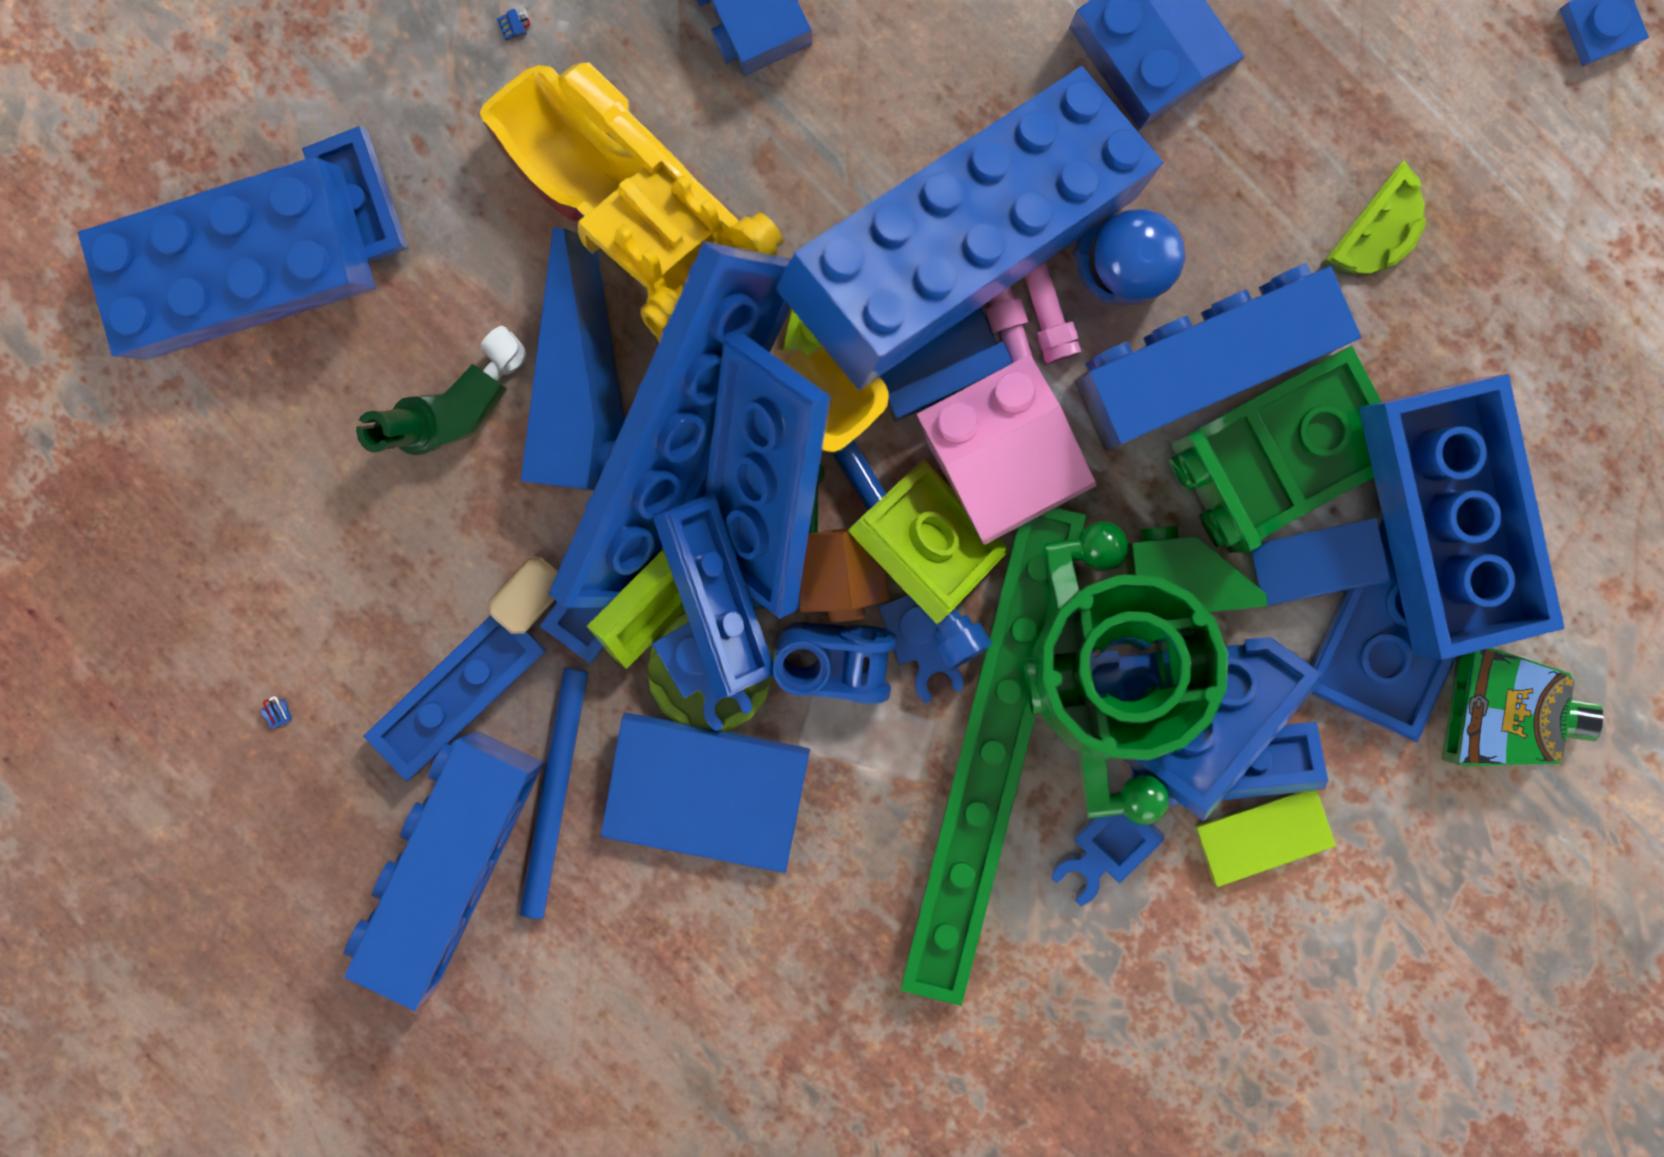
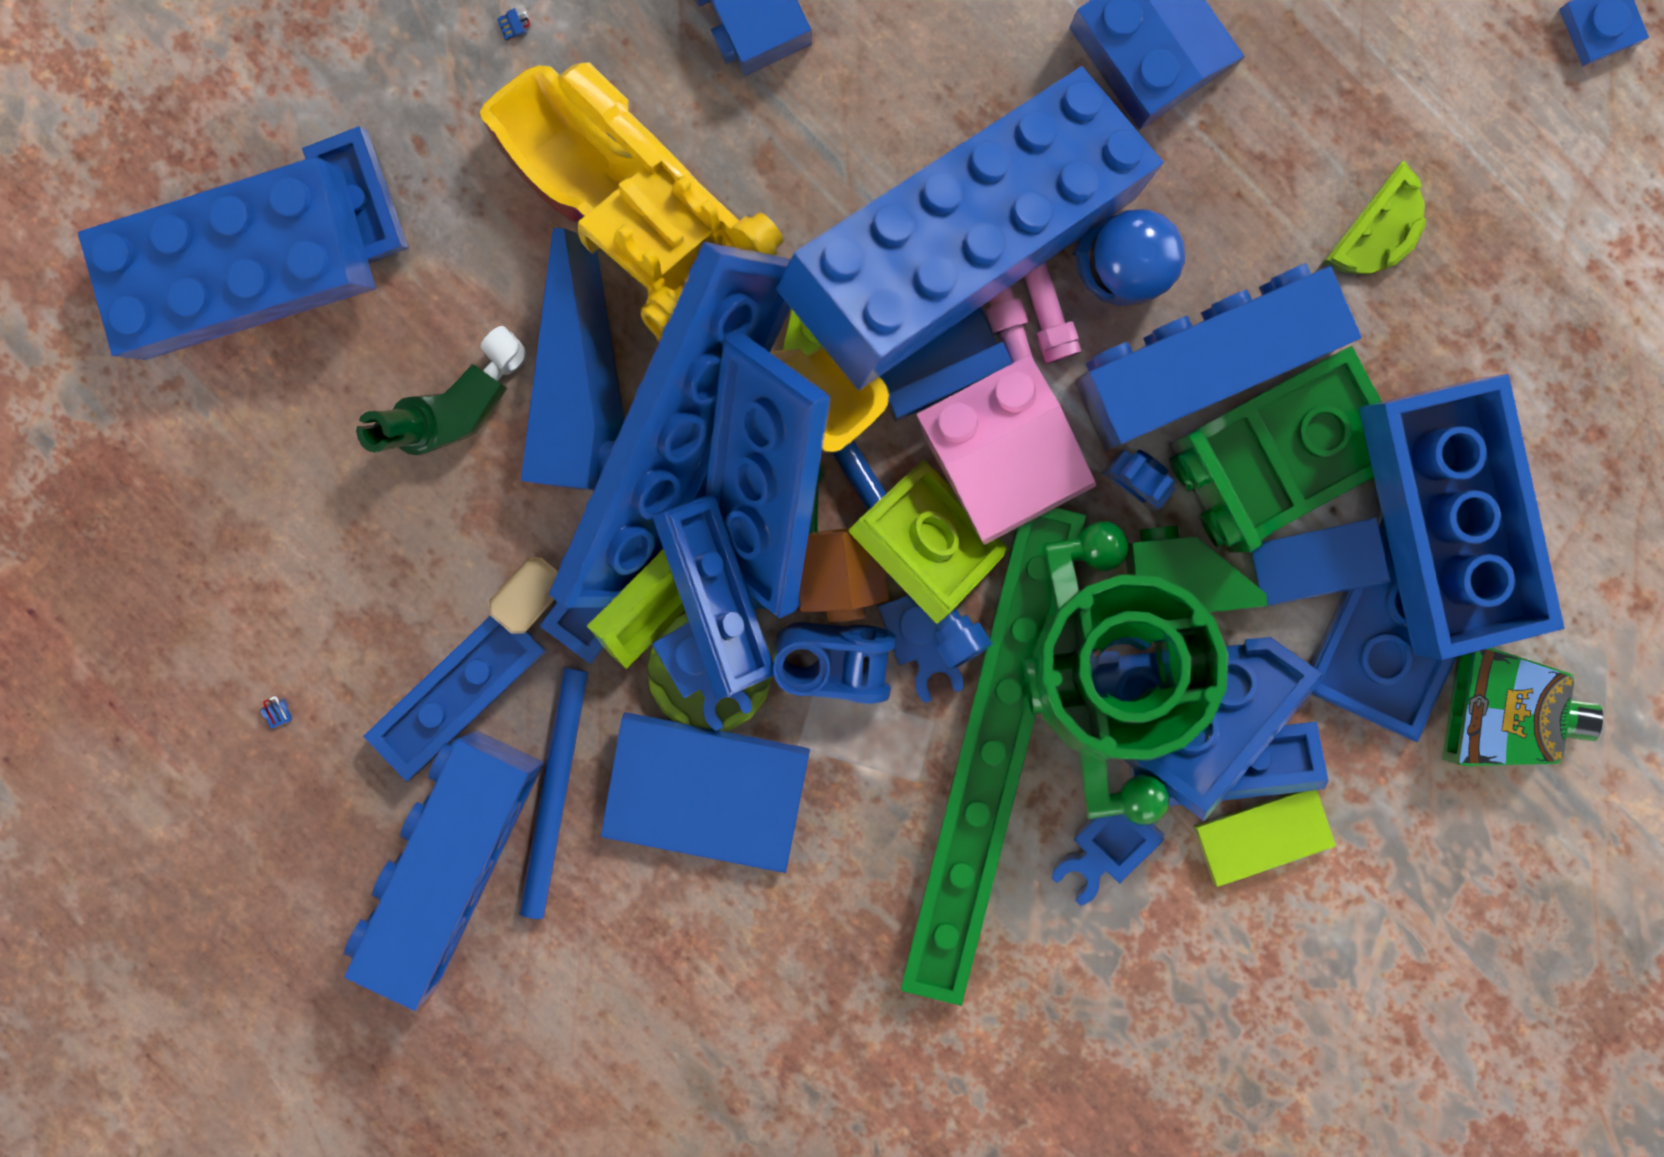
(1141, 478): none -> blue plate

